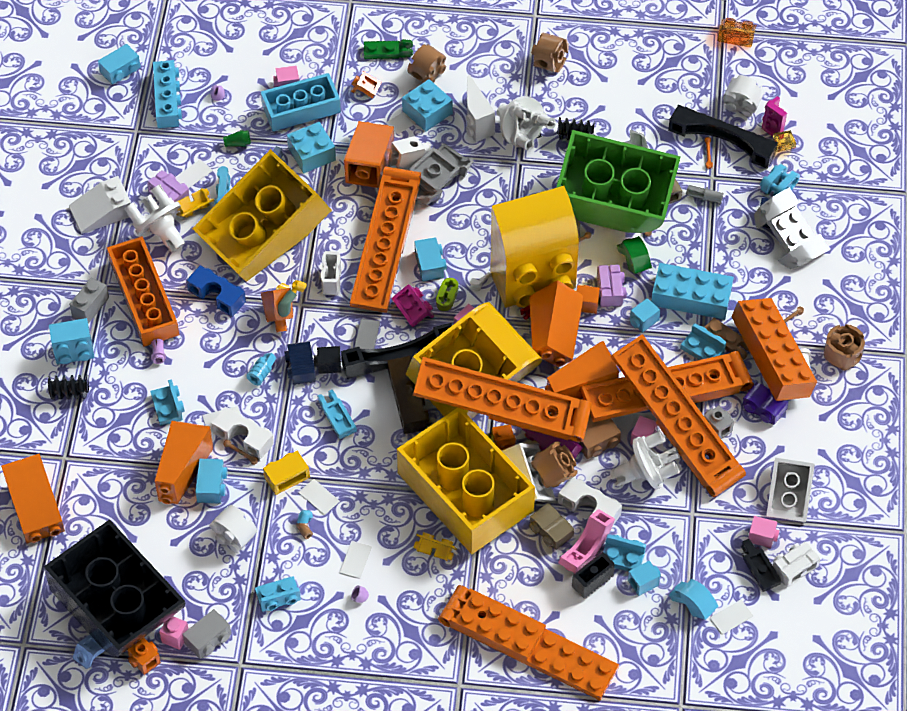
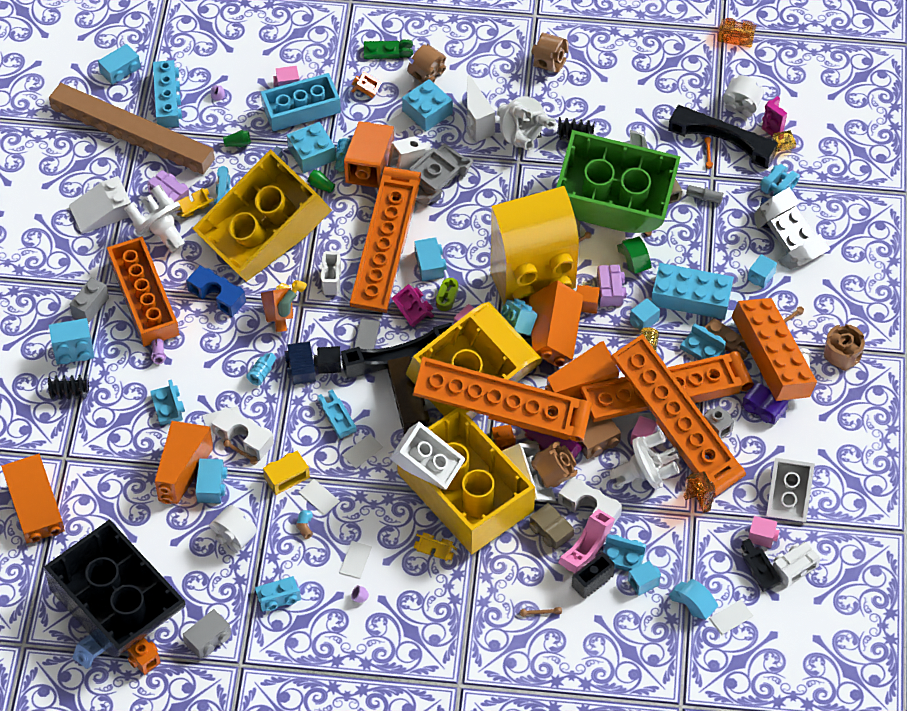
(132, 128): none -> medium nougat brick
(172, 632): bright pink brick -> none
(320, 181): none -> green cone
(342, 147): none -> medium azure hinge
(362, 451): none -> white sticker
(427, 456): none -> white slope
(477, 284): white hand -> none
(519, 315): none -> medium azure brick
(523, 612): none -> medium nougat hinge
(527, 641): orange hinge -> none
(651, 335): none -> clear yellow brick
(699, 486): none -> clear orange bracket
(762, 271): none -> medium azure brick

